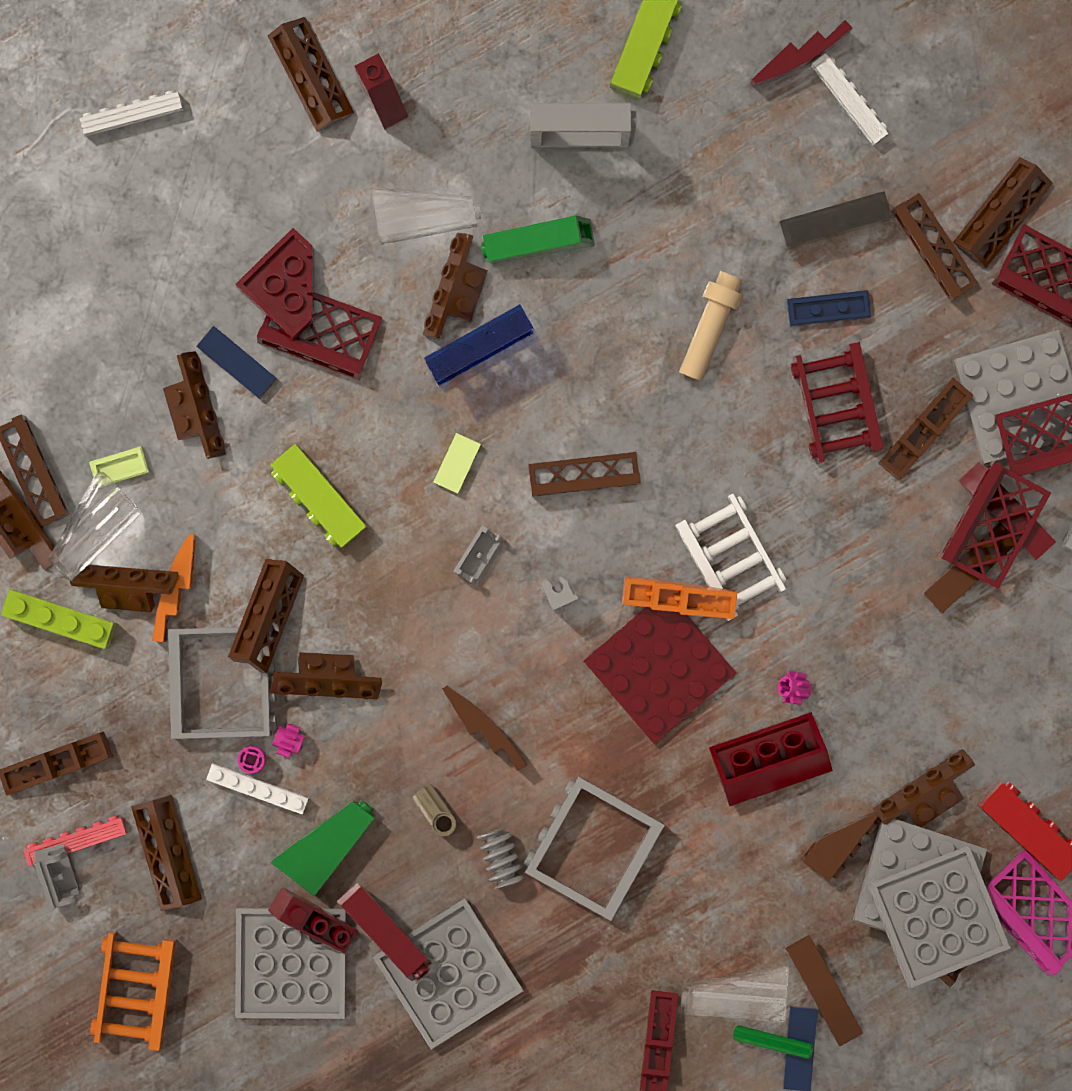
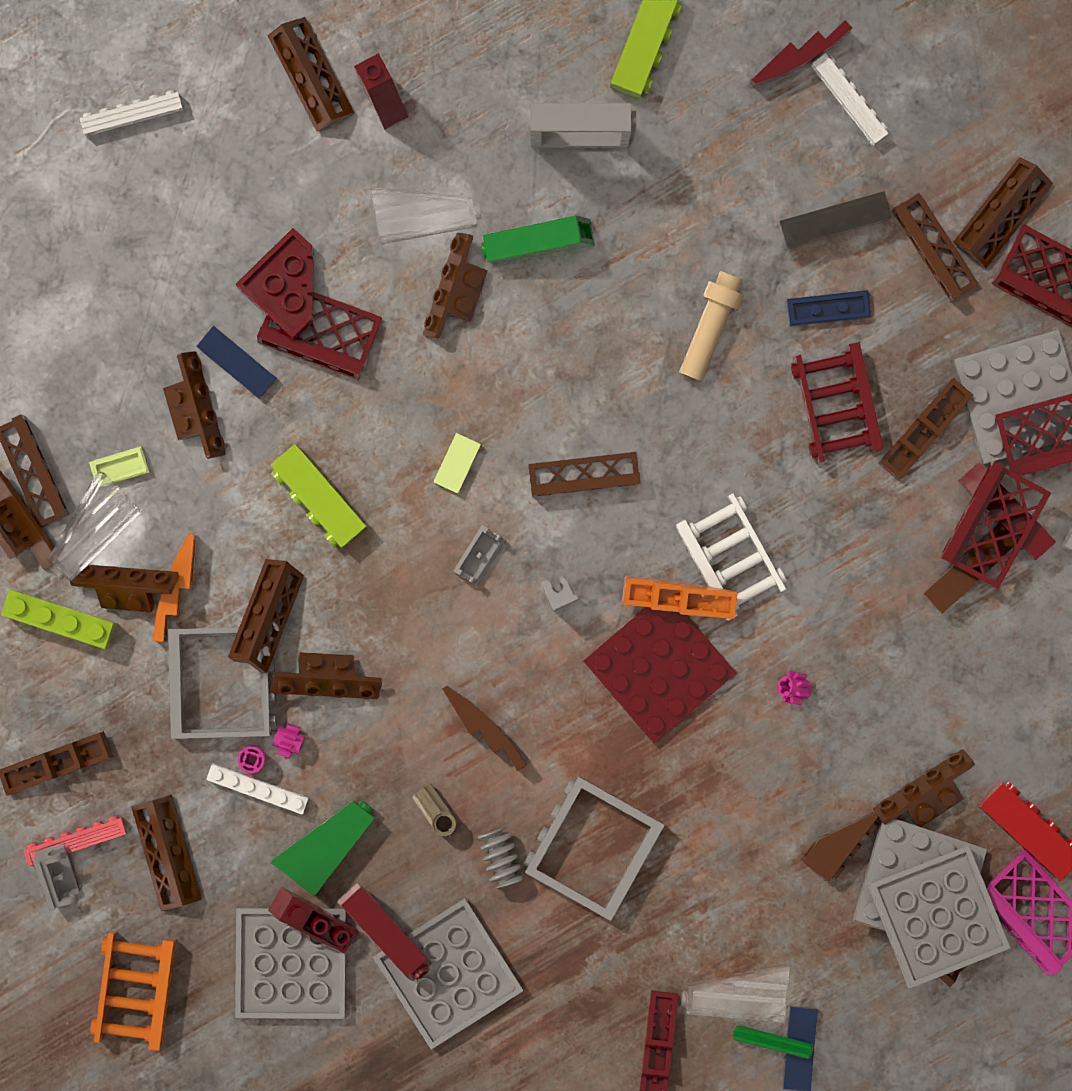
(479, 345): clear blue fence -> none
(770, 759): dark red slope -> none
(824, 990): reddish brown slope -> none

